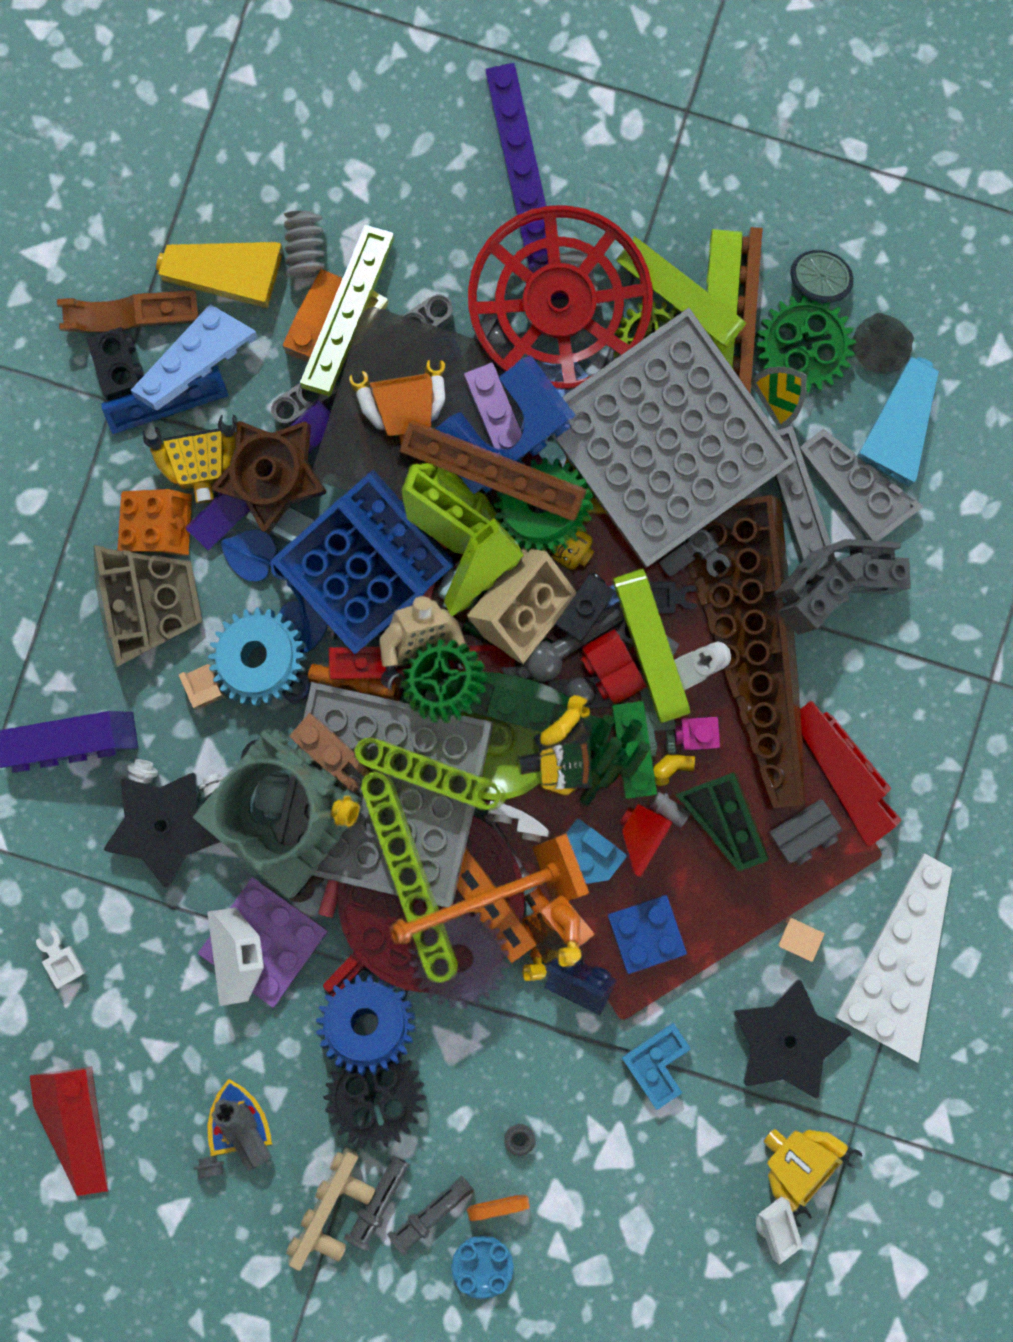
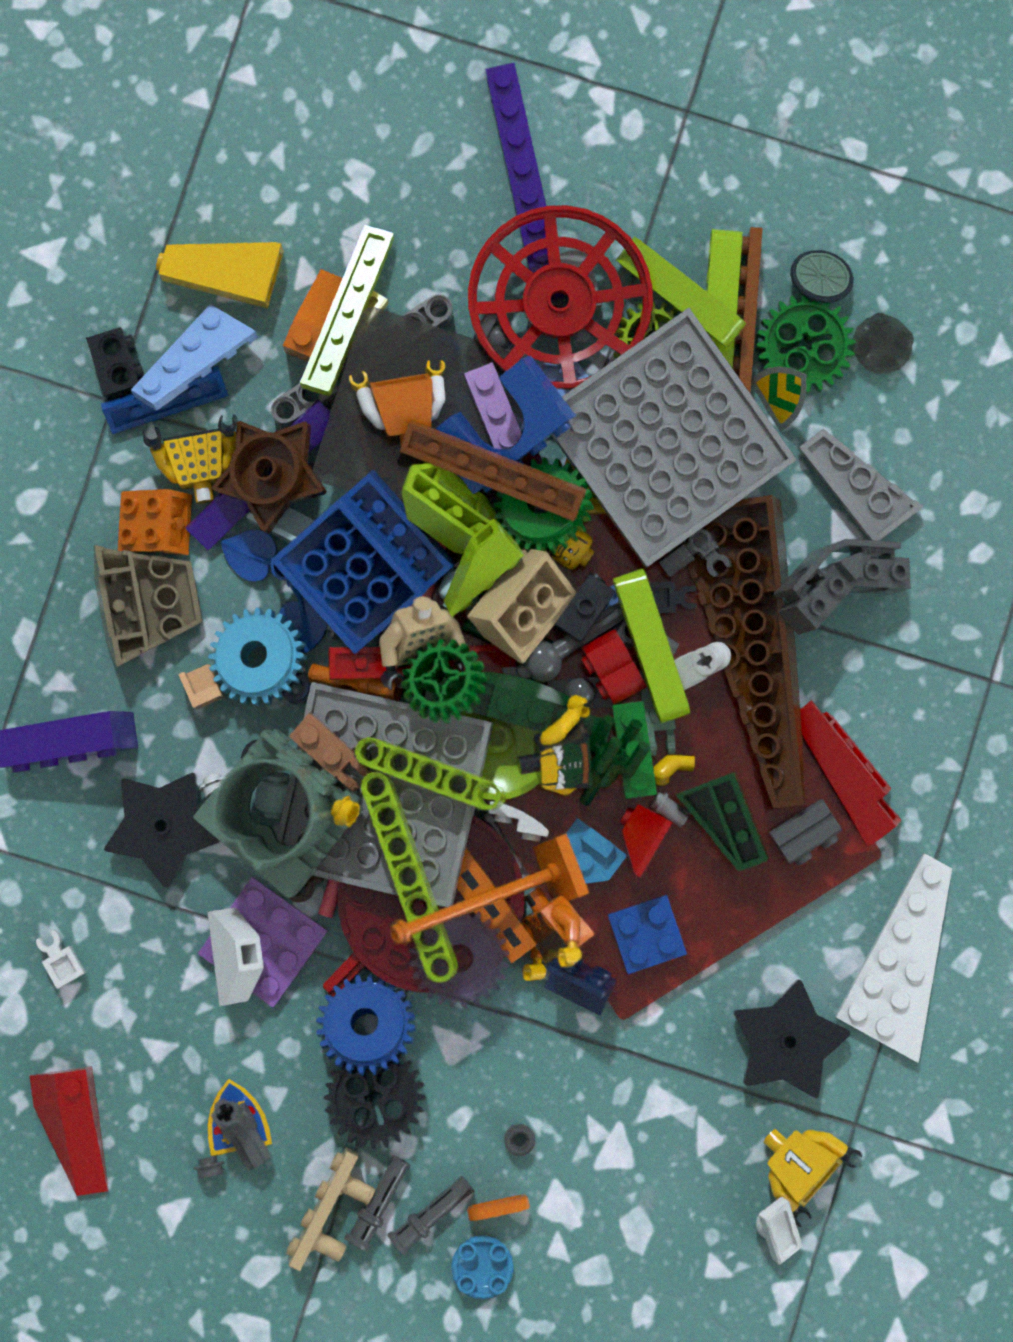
(129, 312): dark orange piece -> none
(141, 771): white plate -> none
(302, 244): light grey piece -> none
(649, 1061): dark azure plate -> none
(698, 733): dark pink bracket -> none
(801, 939): light nougat panel -> none
(802, 503): light grey plate -> none
(901, 427): medium azure slope -> none

